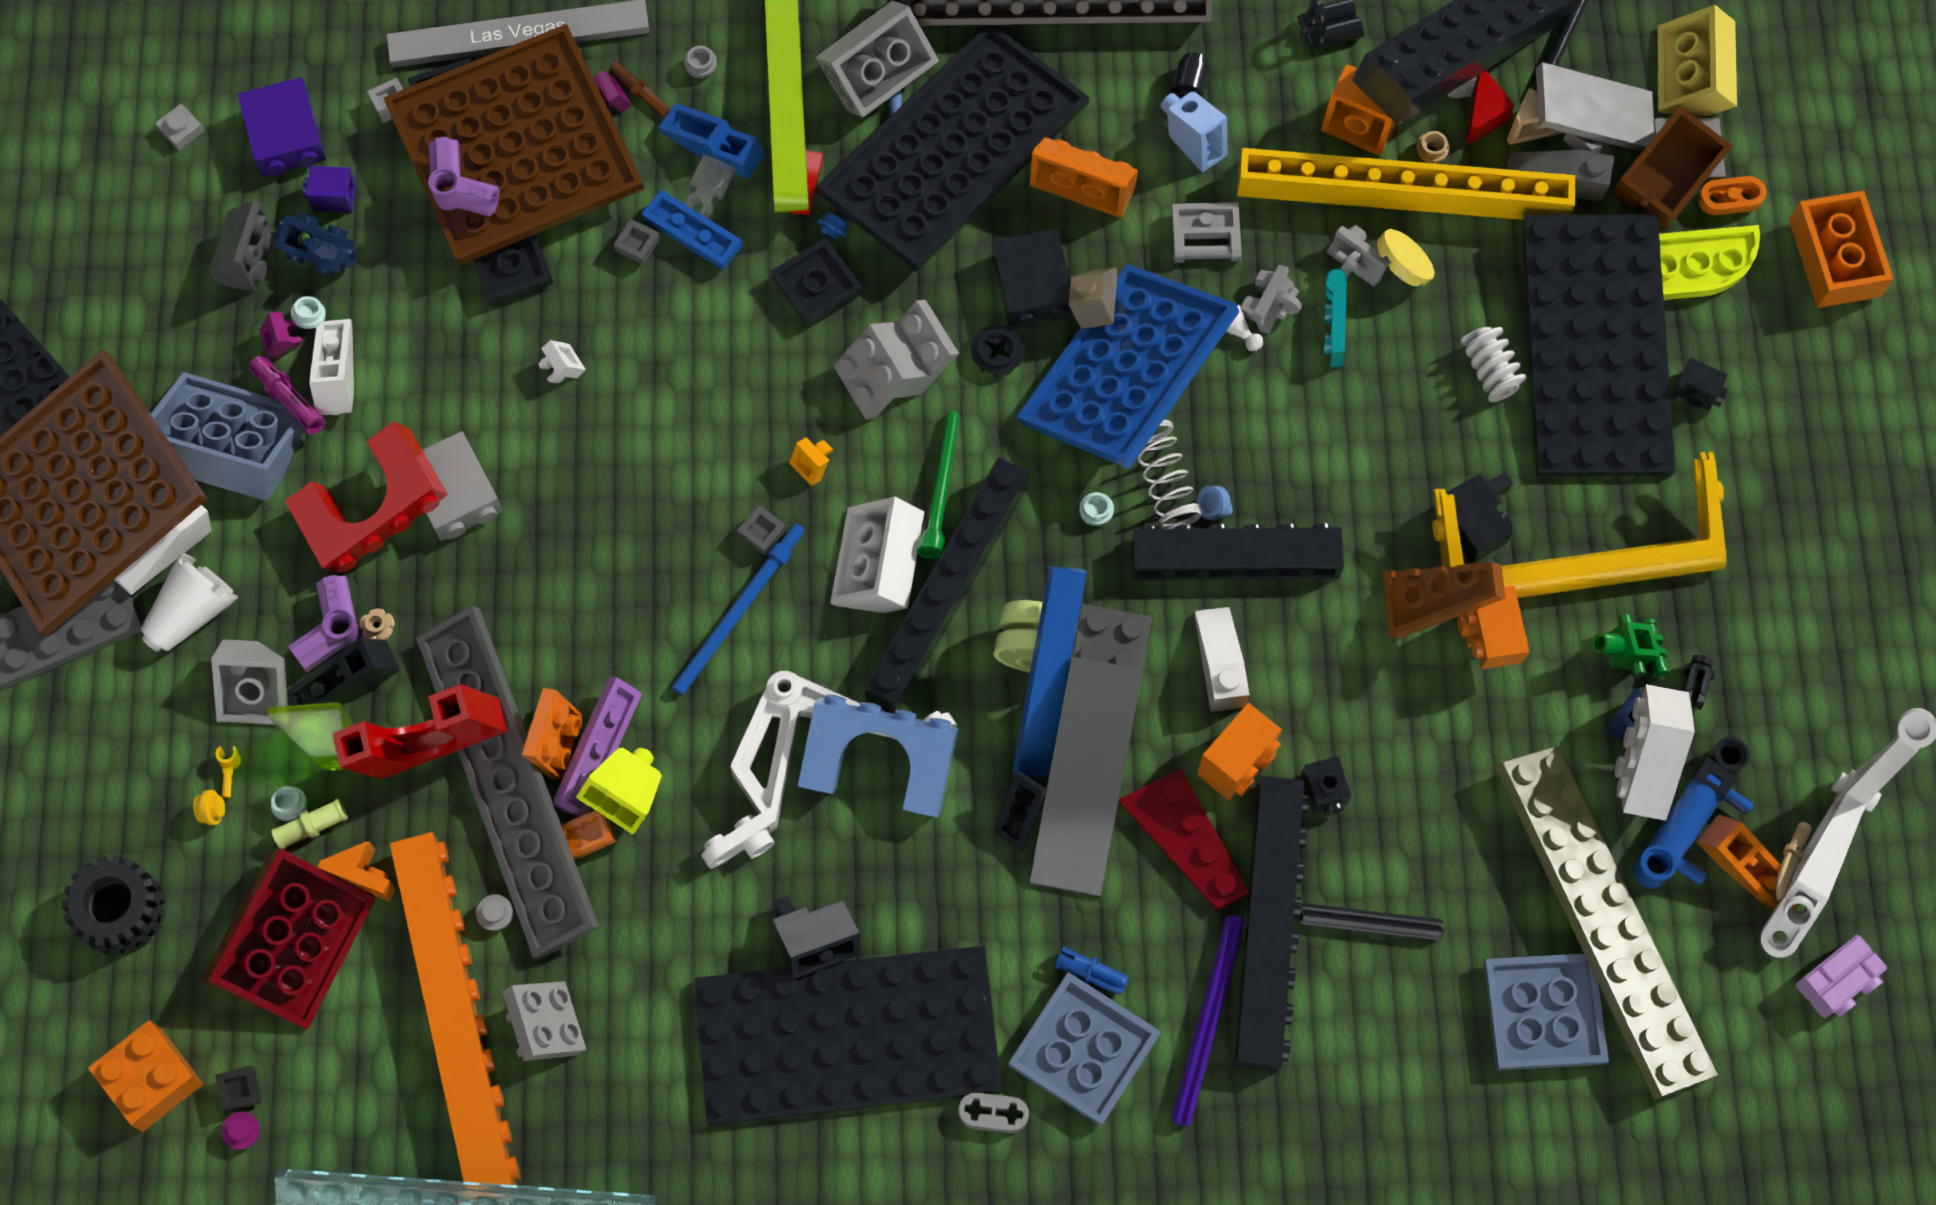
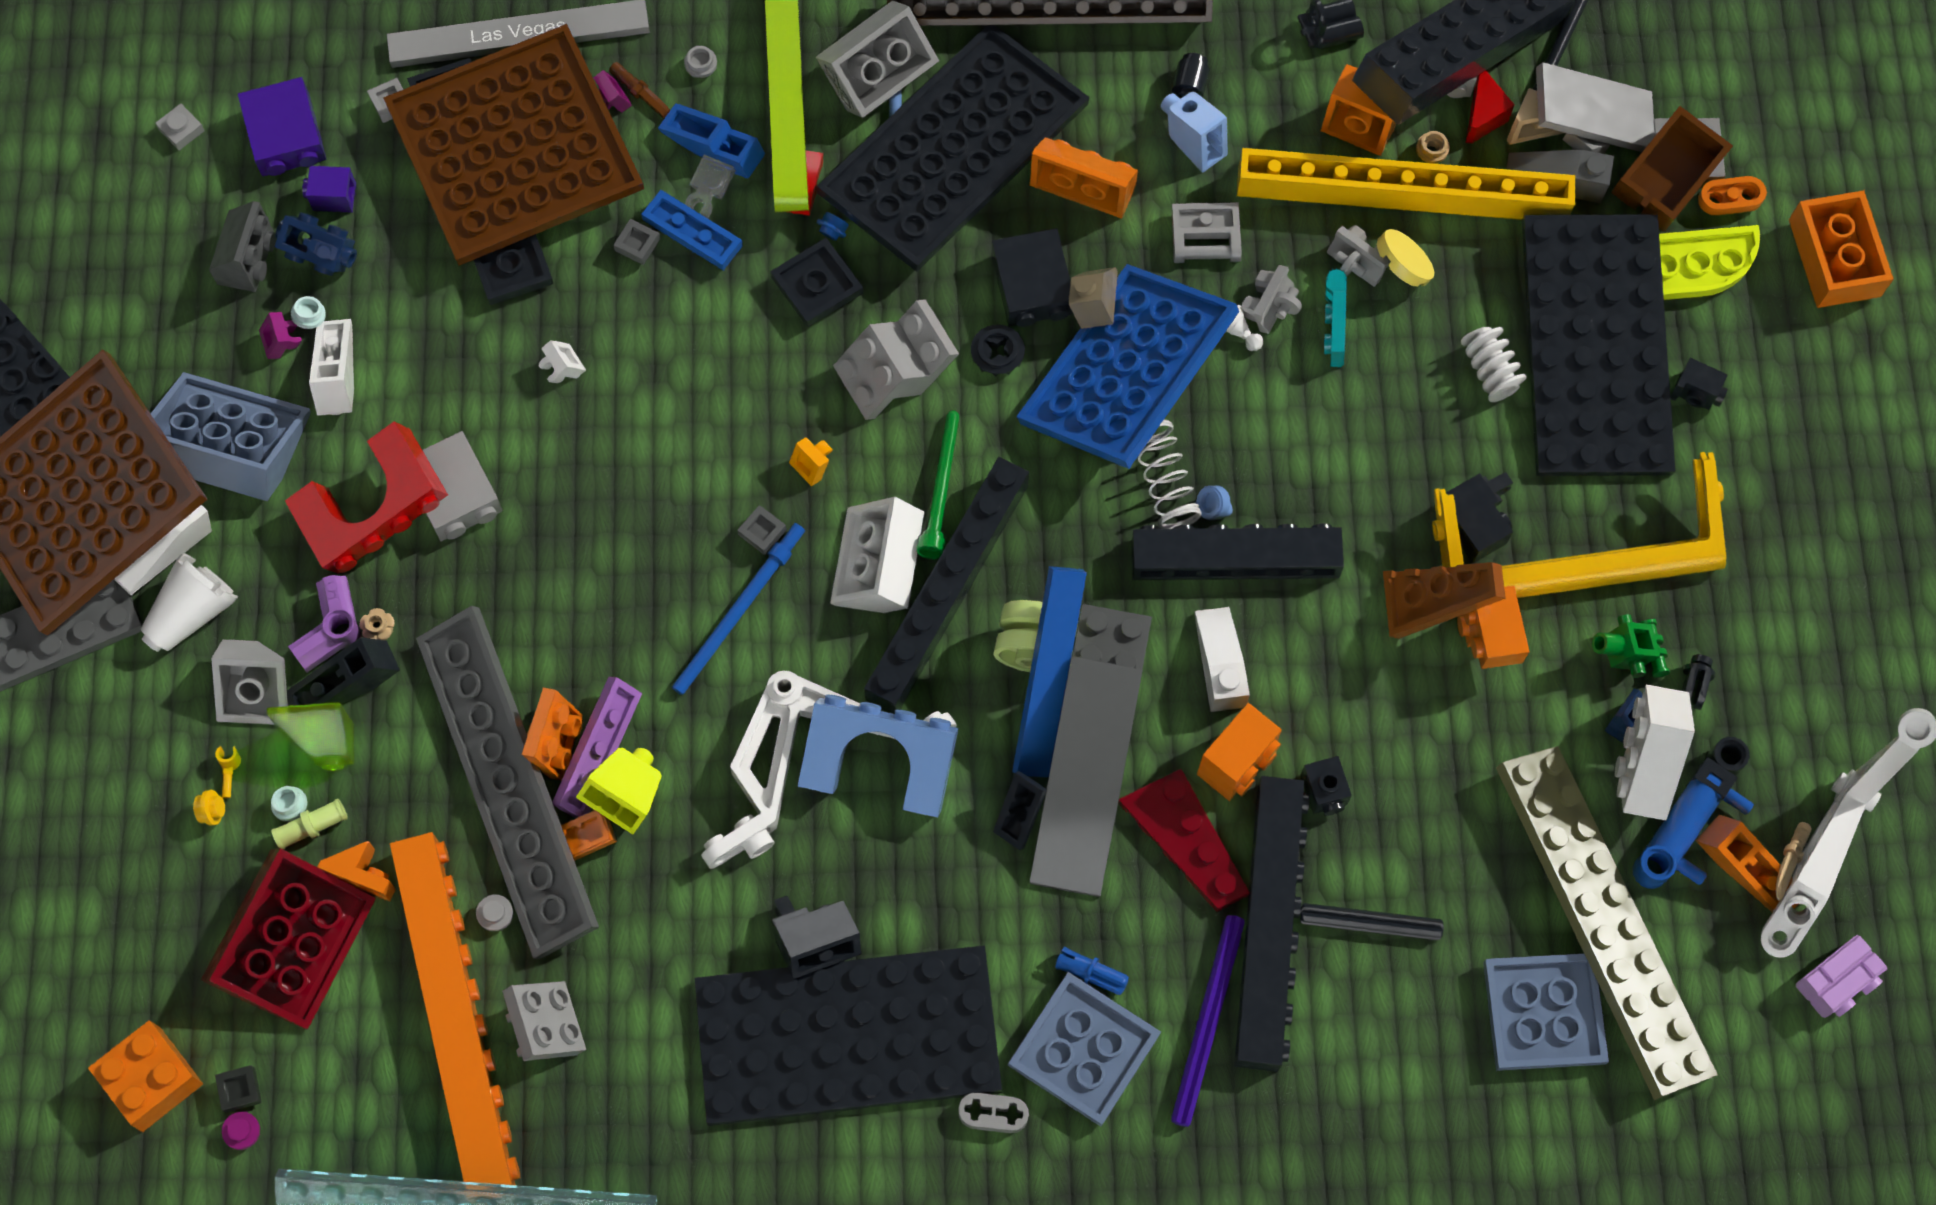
(94, 886): black tyre -> none
(279, 385): magenta pin -> none
(460, 720): red arch -> none
(465, 193): medium lavender piece -> none
(1096, 509): light aqua plate -> none
(1697, 63): light yellow slope -> none

